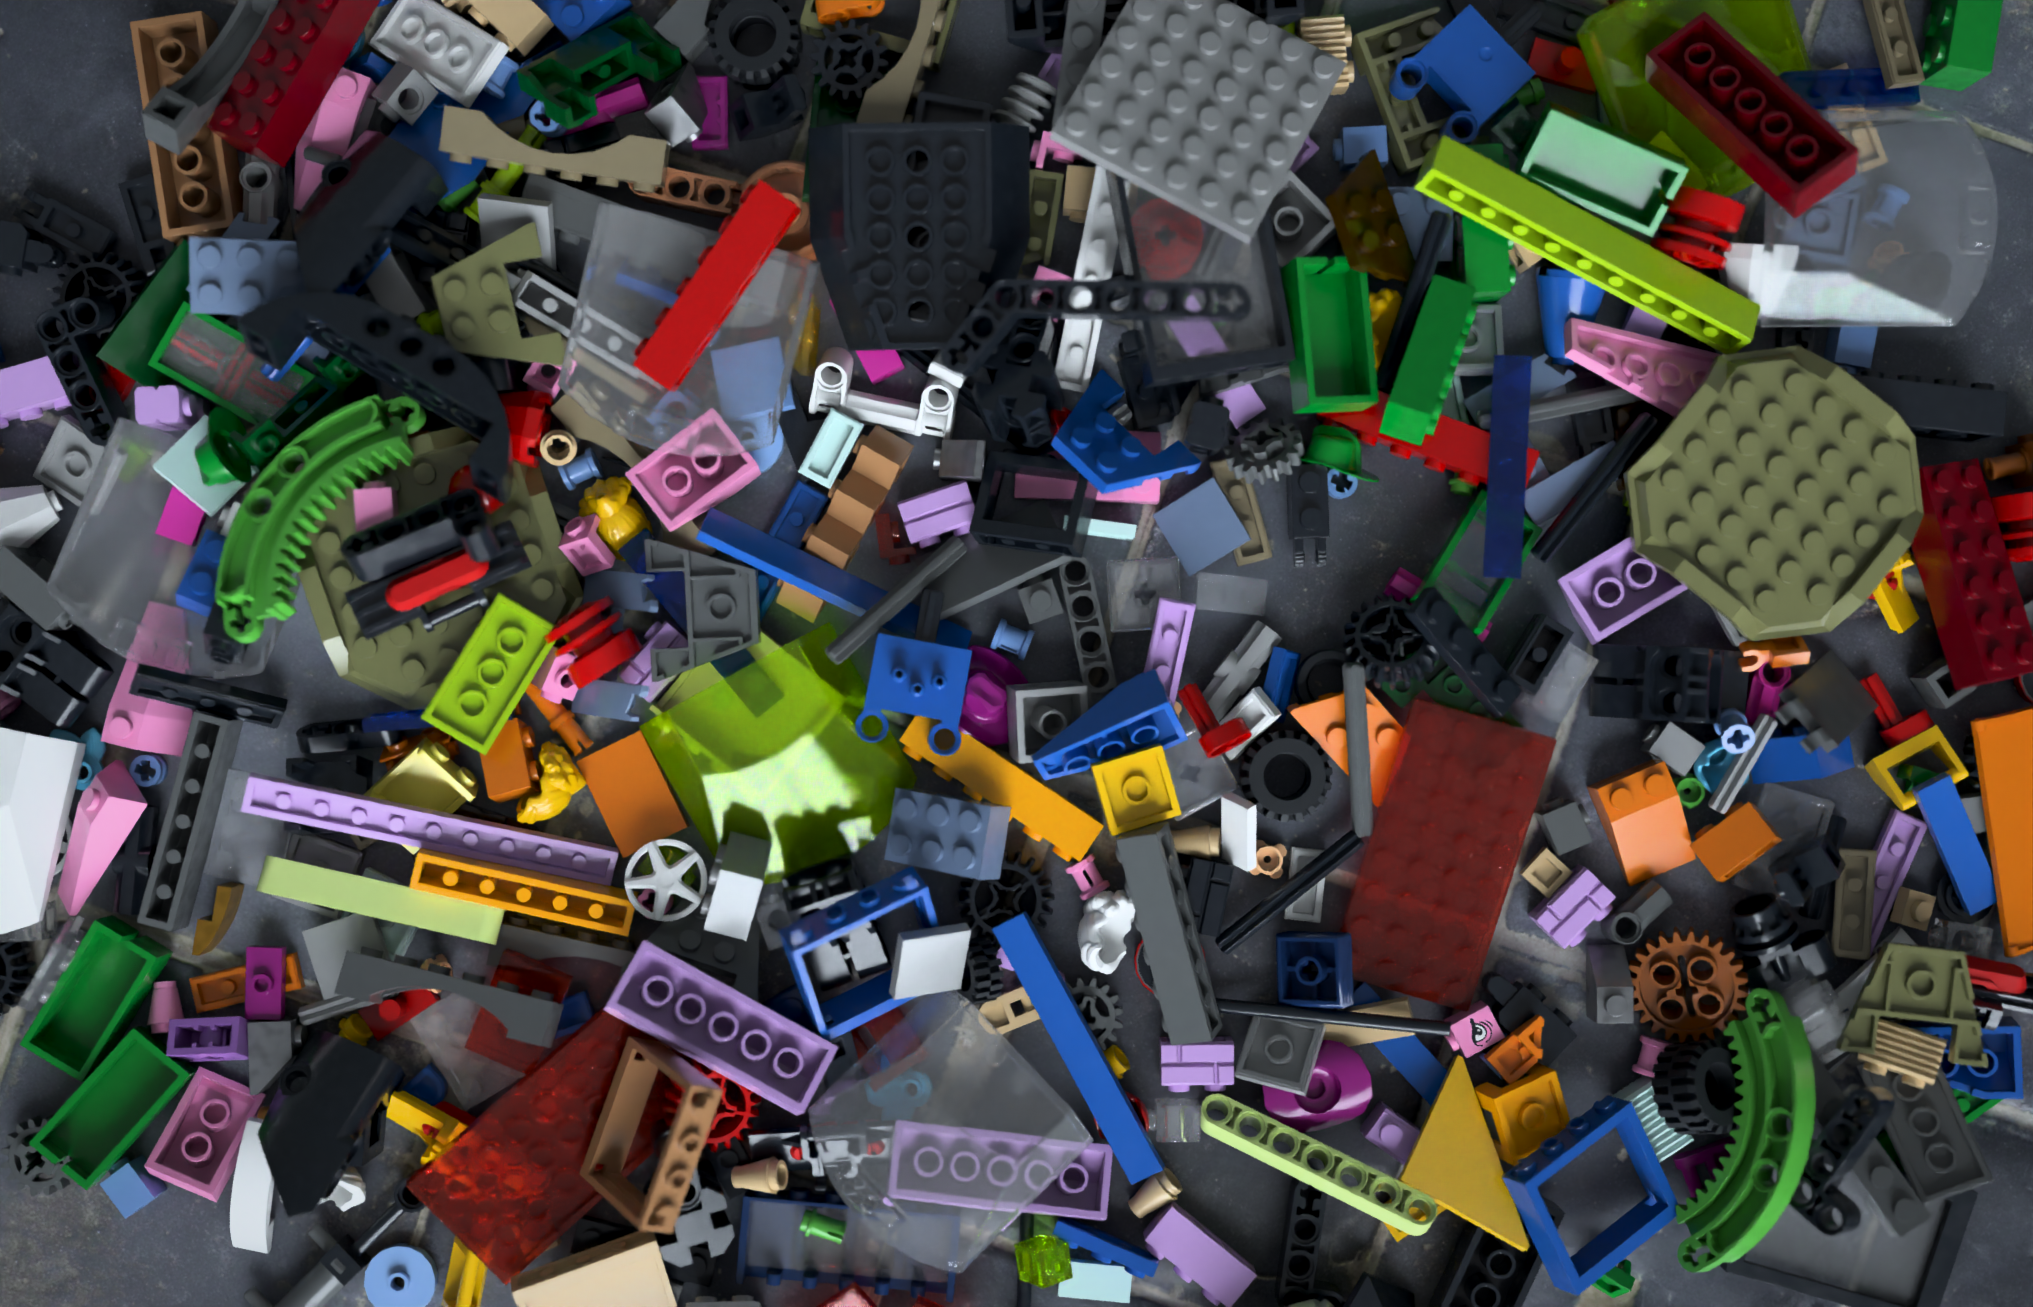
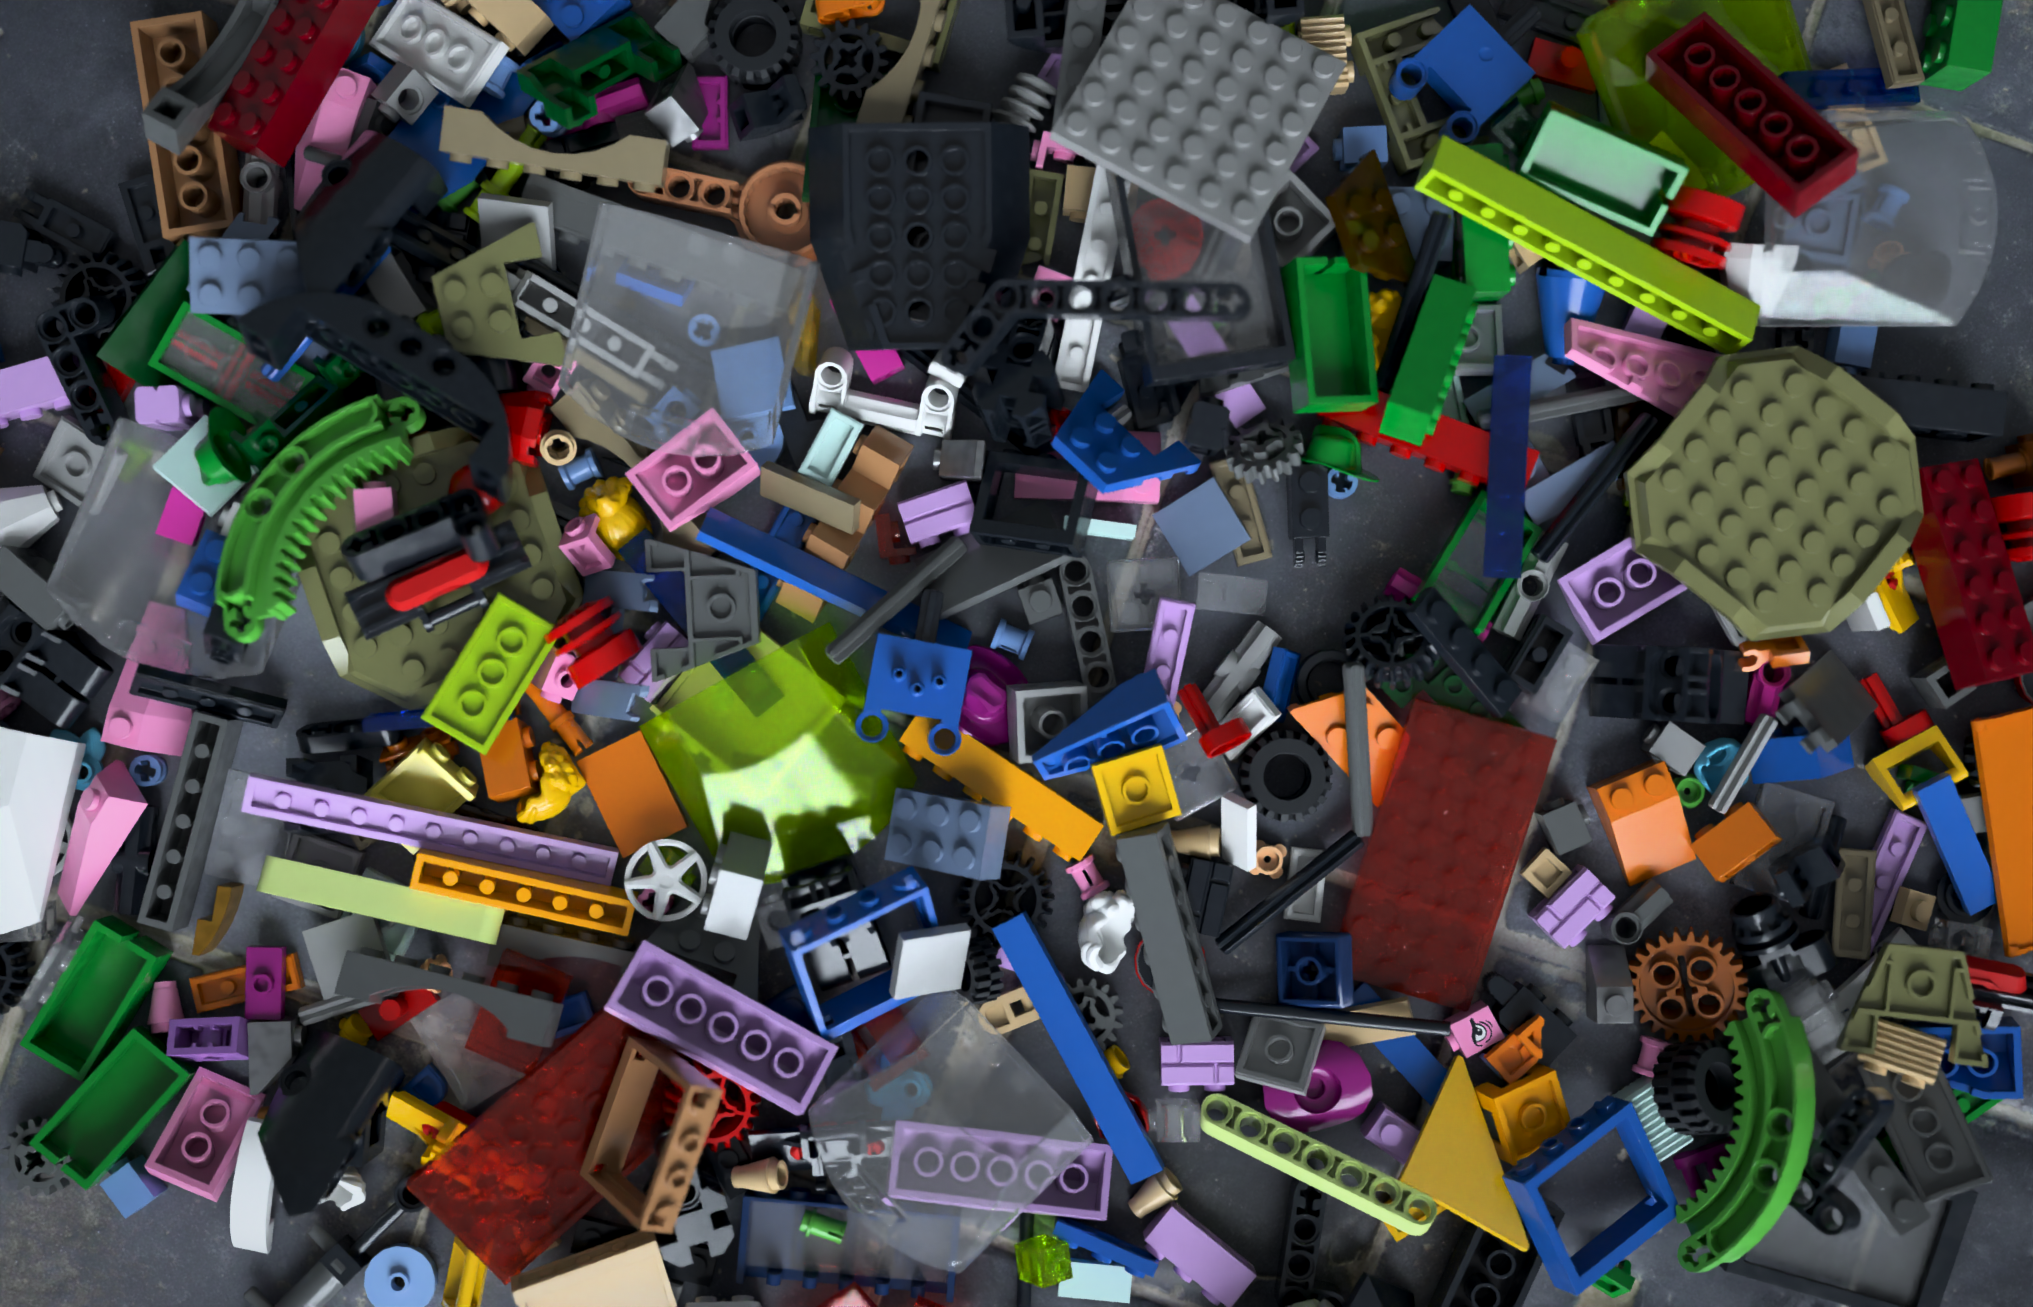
(716, 285): red brick -> none
(810, 497): none -> dark tan tile
(1519, 607): none -> light grey piece
(1734, 731): medium blue bush -> none
(1869, 616): none -> white tile

